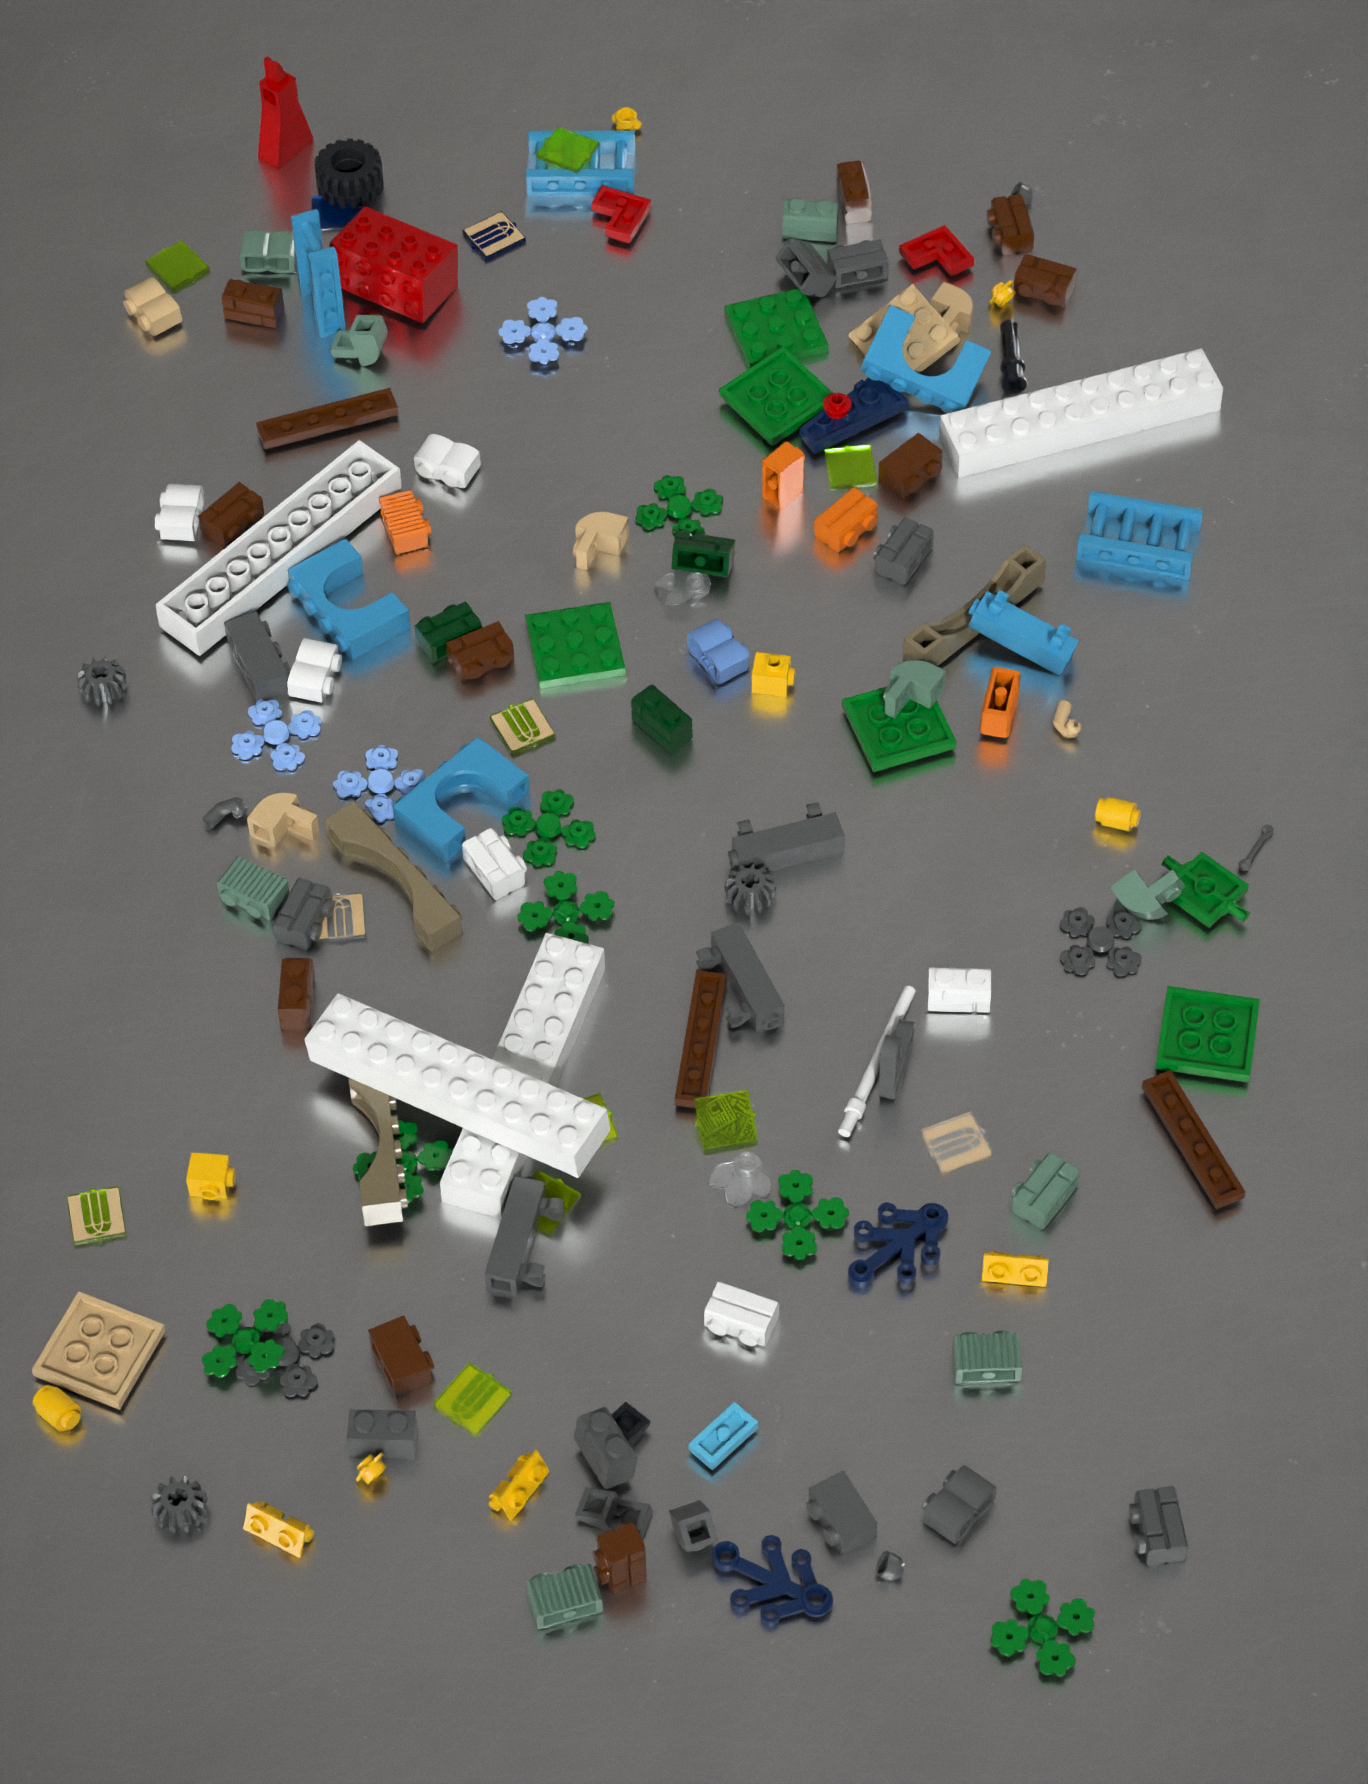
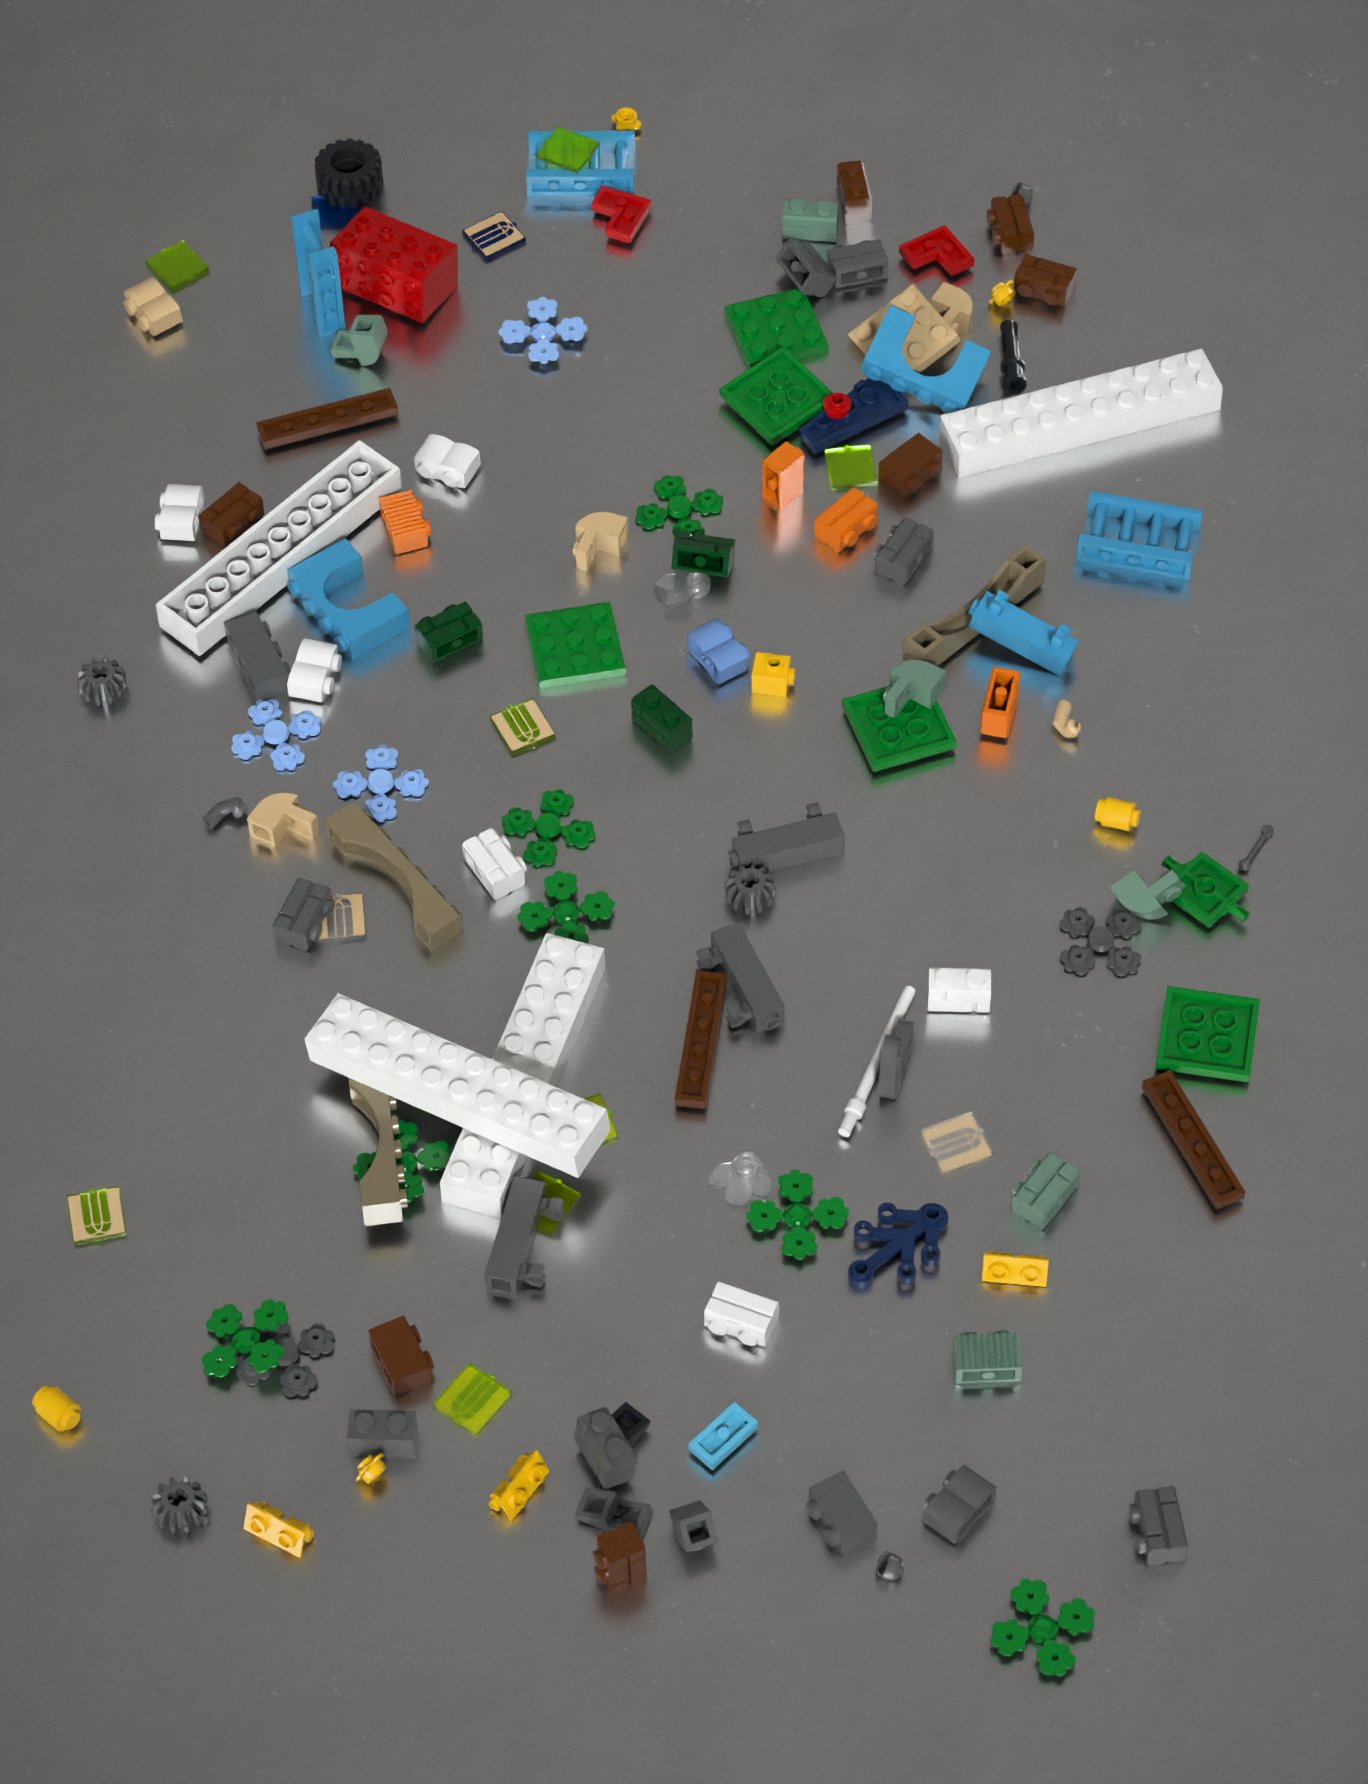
(98, 1350): tan plate -> none
(210, 1176): yellow brick -> none
(253, 303): reddish brown brick -> none
(253, 888): sand green brick -> none
(267, 251): sand green brick -> none
(283, 123): red piece -> none
(296, 994): reddish brown brick -> none
(474, 767): dark azure arch -> none
(480, 651): reddish brown brick -> none
(564, 1595): sand green brick -> none
(725, 1119): clear neon green piece -> none
(775, 1582): dark blue plant -> none

